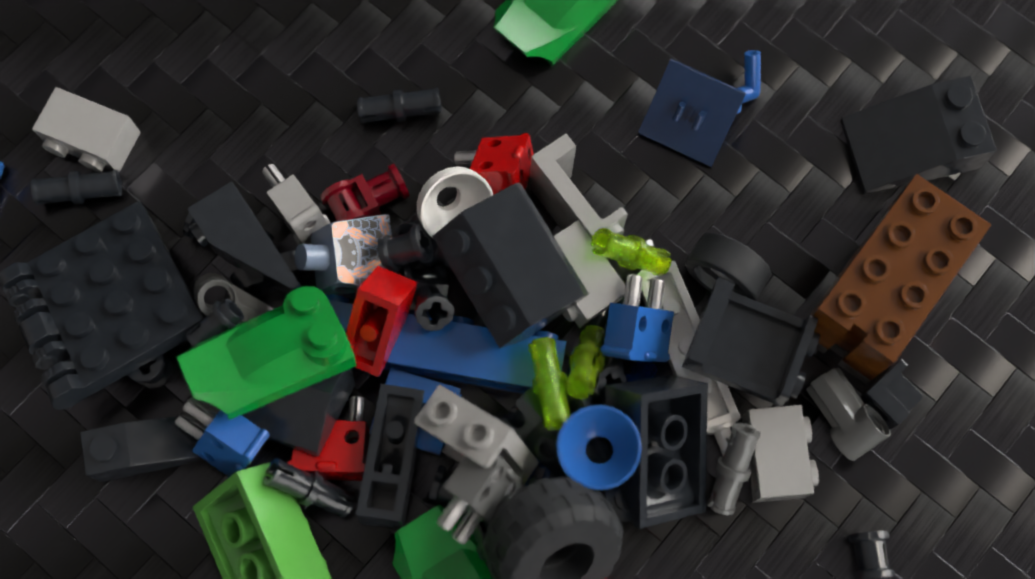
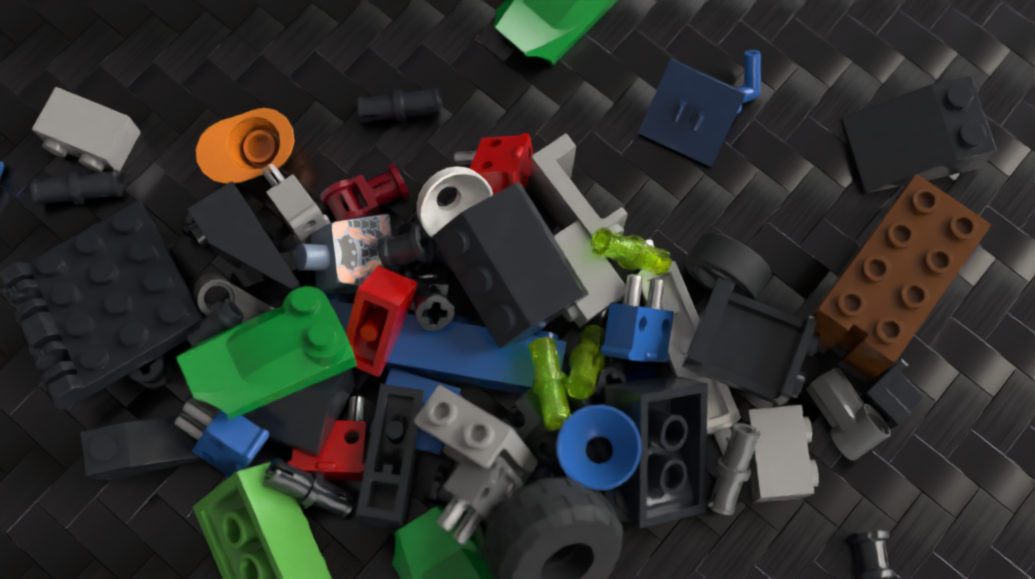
(244, 145): none -> orange piece

